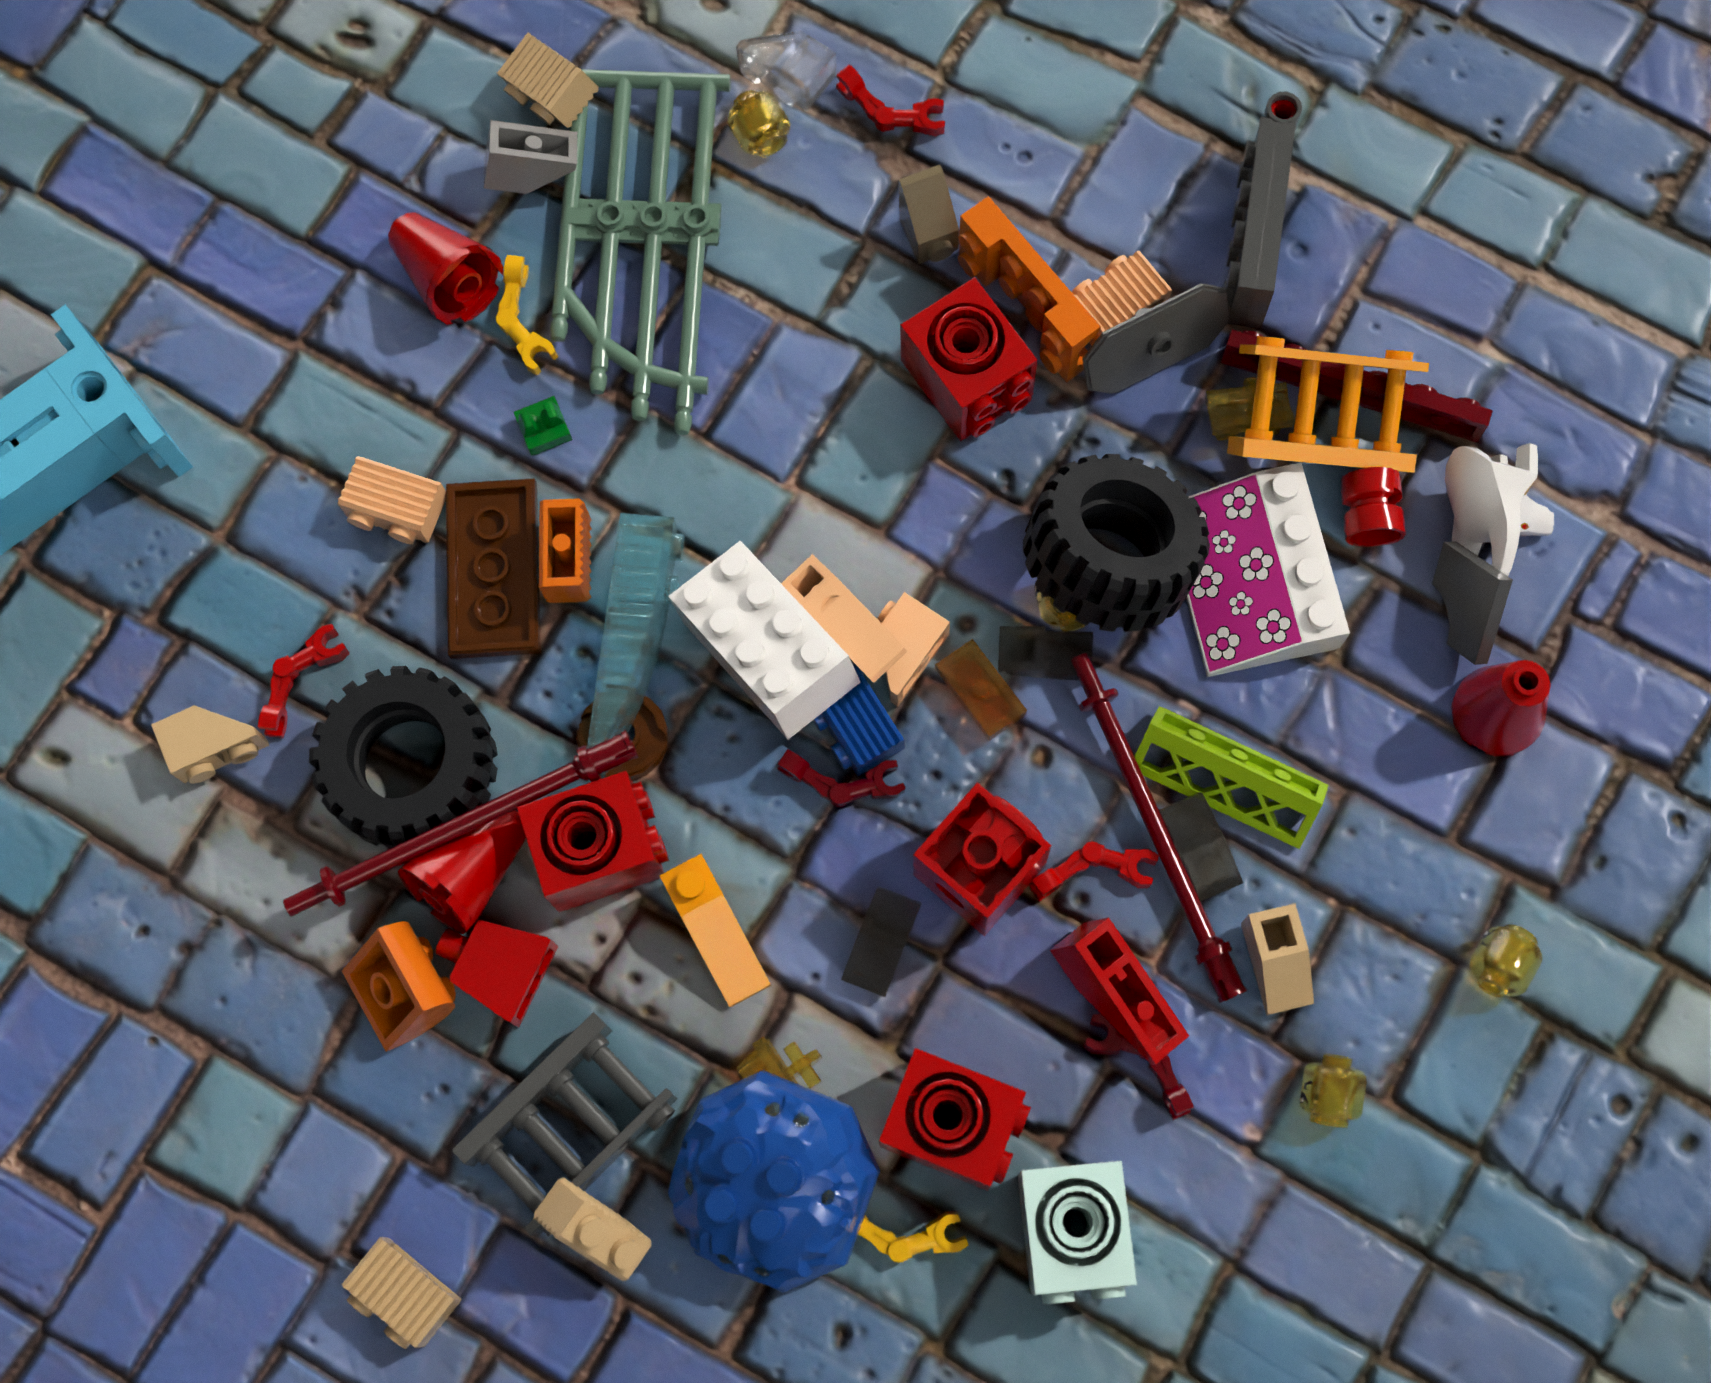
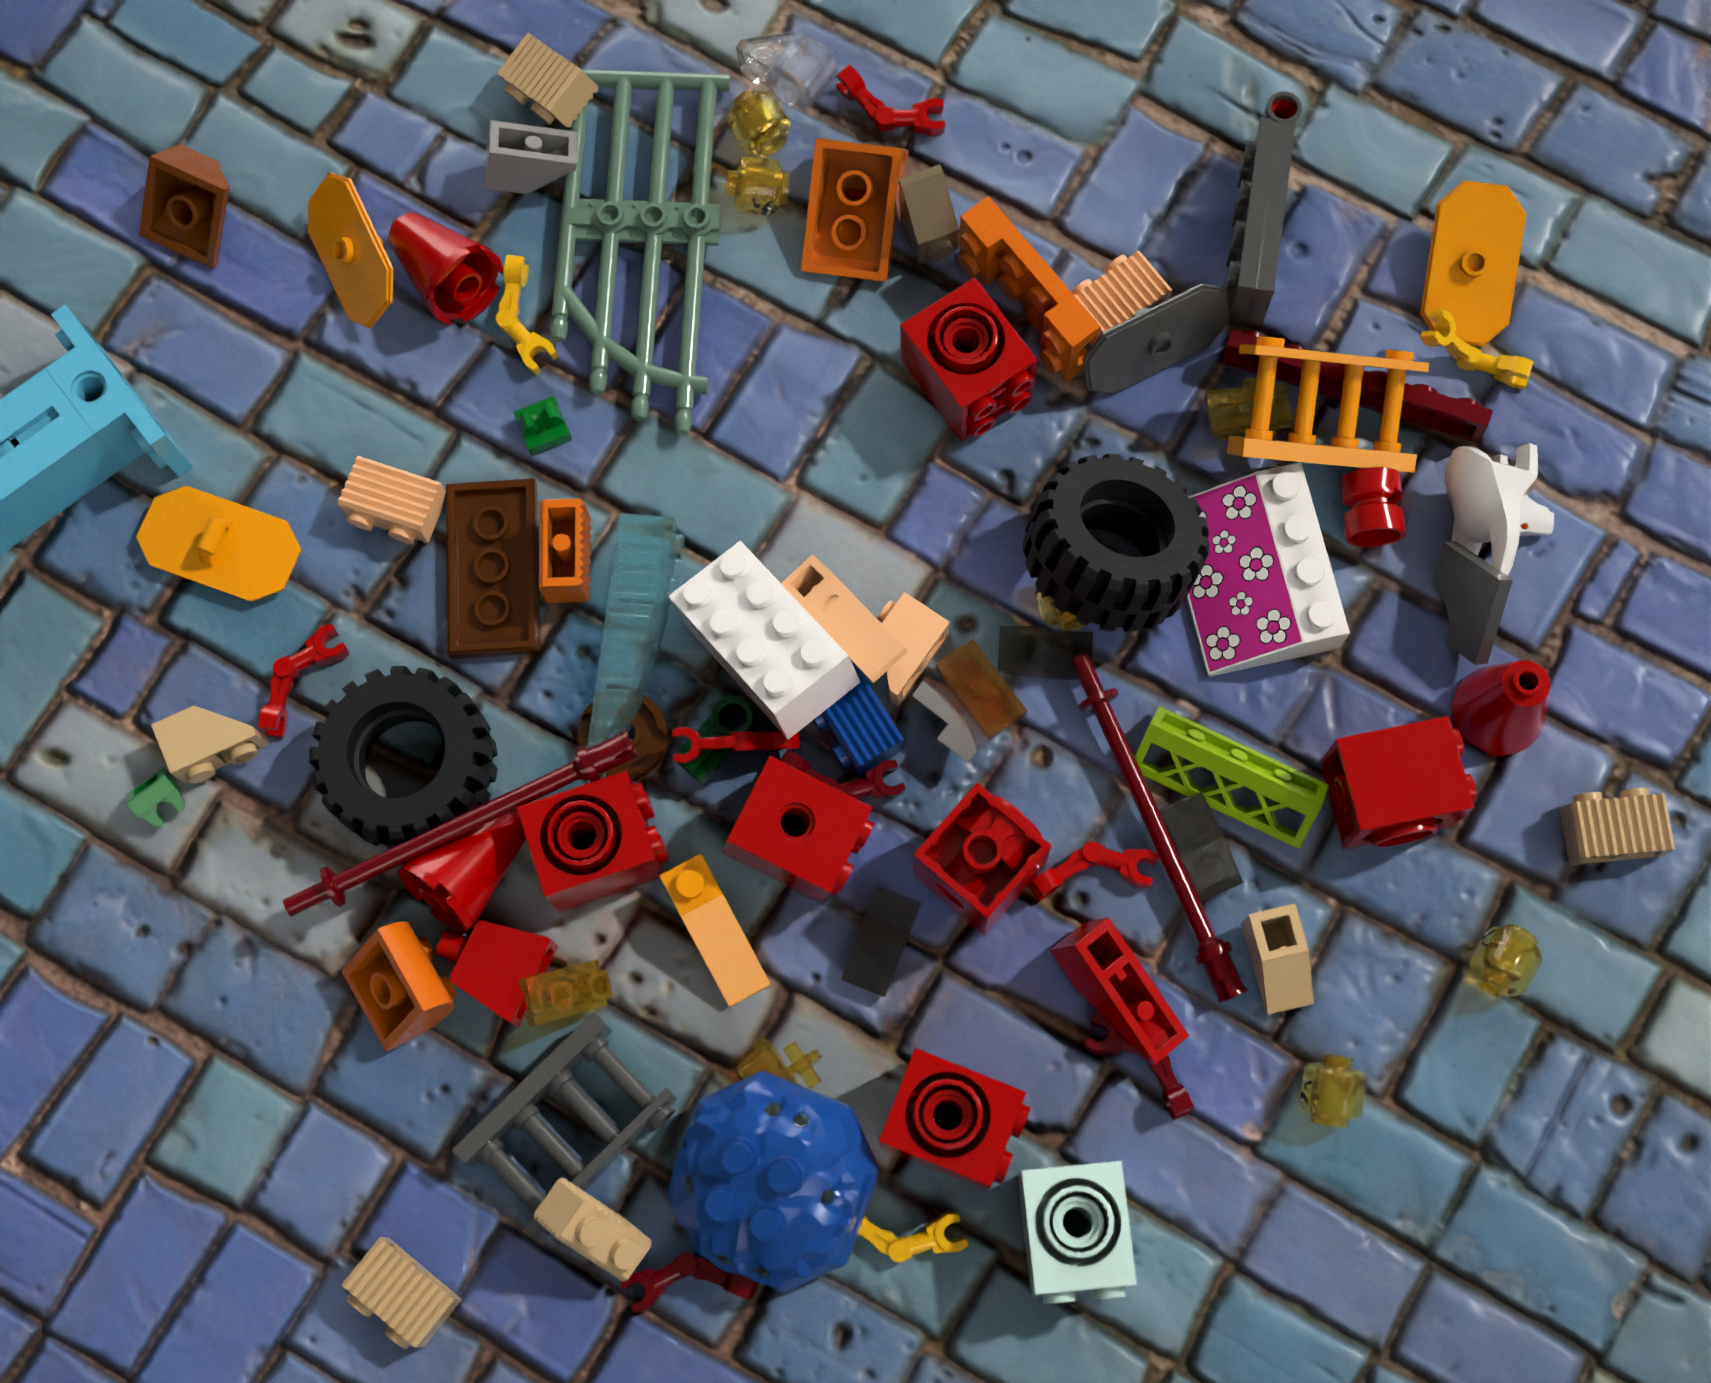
(146, 796): none -> green tile
(185, 204): none -> dark orange slope
(218, 543): none -> light orange shield
(350, 250): none -> light orange shield
(565, 992): none -> clear yellow hips
(681, 1267): none -> dark red piece
(711, 760): none -> dark green piece
(737, 742): none -> red piece
(757, 185): none -> clear yellow head
(830, 825): none -> red brick
(853, 209): none -> orange slope
(956, 733): none -> light grey slope
(1398, 783): none -> red brick
(1474, 259): none -> light orange shield
(1507, 369): none -> yellow piece
(1616, 827): none -> tan brick

